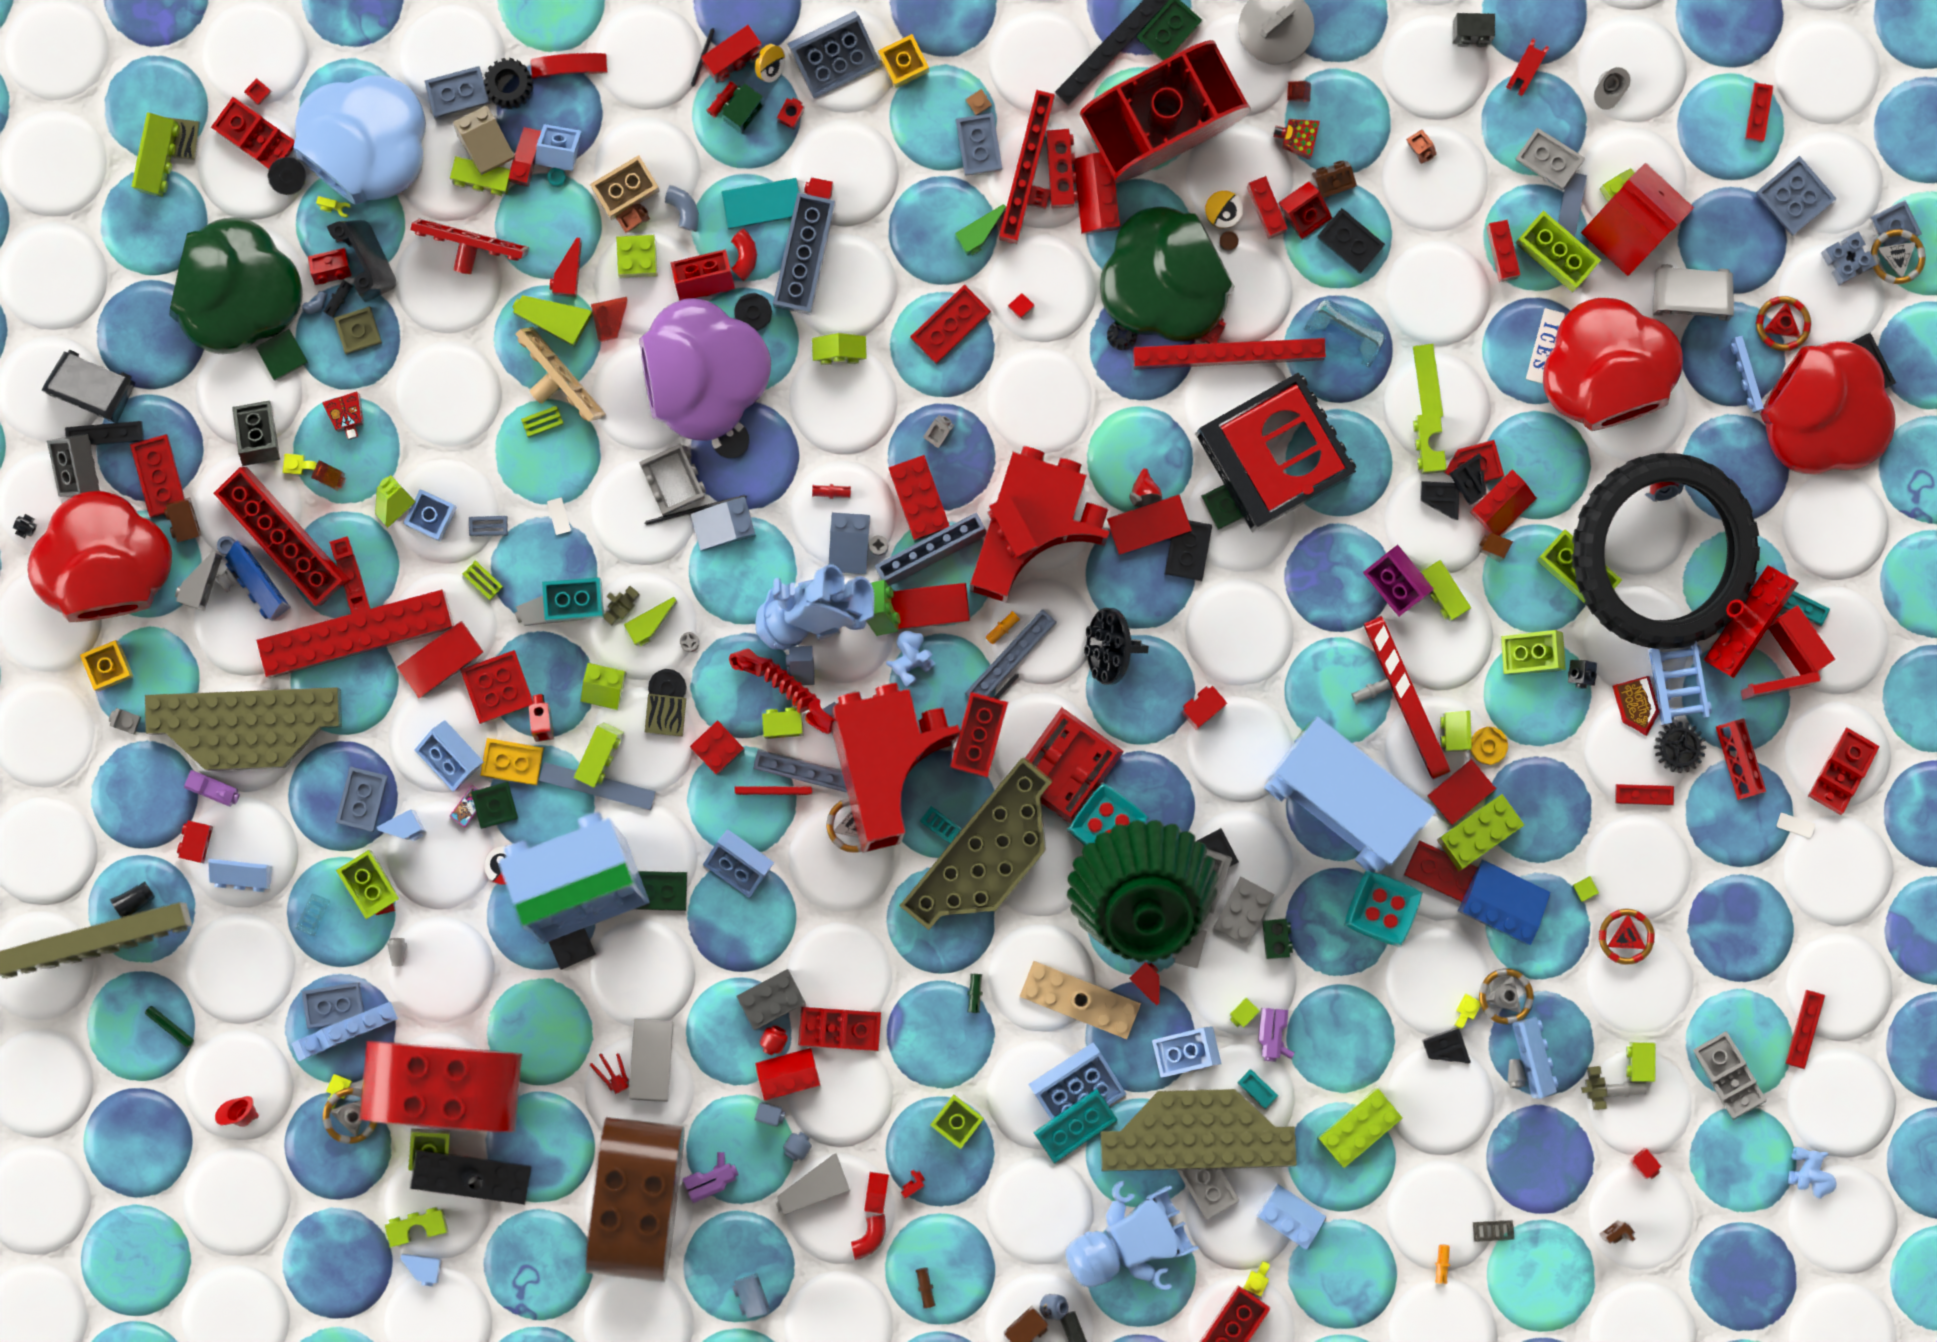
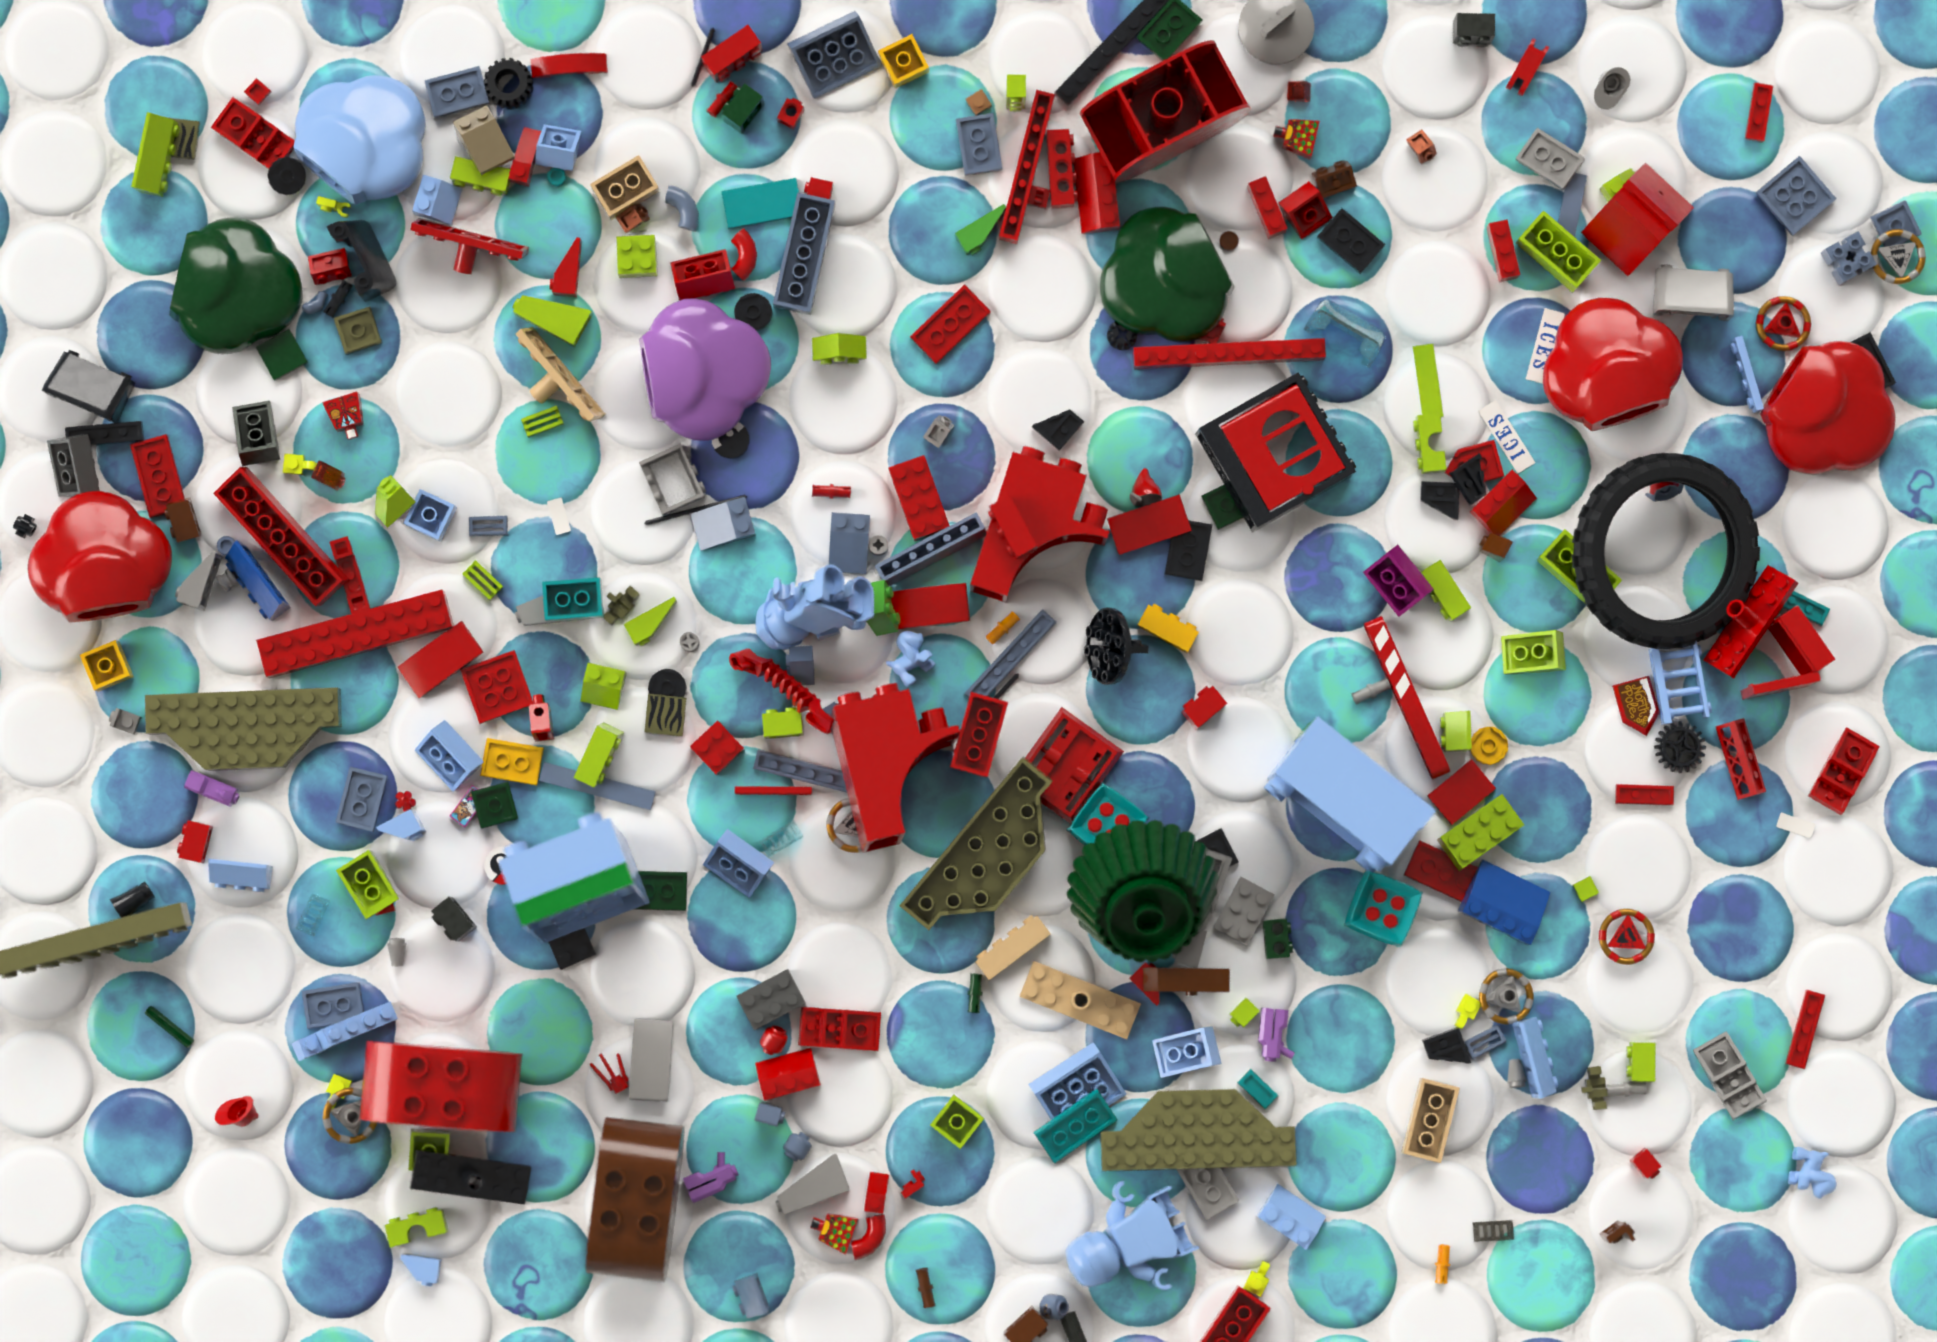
(405, 801): none -> red plant
(436, 200): none -> light blue slope
(453, 919): none -> pearl dark grey brick
(609, 317): clear red wing -> none
(770, 63): tile -> none
(795, 830): none -> clear light blue slope
(835, 1230): none -> torso
(954, 833): teal slope -> none
(1013, 947): none -> tan brick
(1015, 92): none -> lime brick
(1021, 306): red slope -> none
(1059, 428): none -> black wing
(1168, 628): none -> yellow brick
(1186, 980): none -> reddish brown brick
(1223, 209): tile -> none
(1360, 1127): lime brick -> none
(1430, 1120): none -> tan brick
(1470, 1048): none -> sand blue tile
(1506, 436): none -> white sticker
(1582, 673): black brick -> none

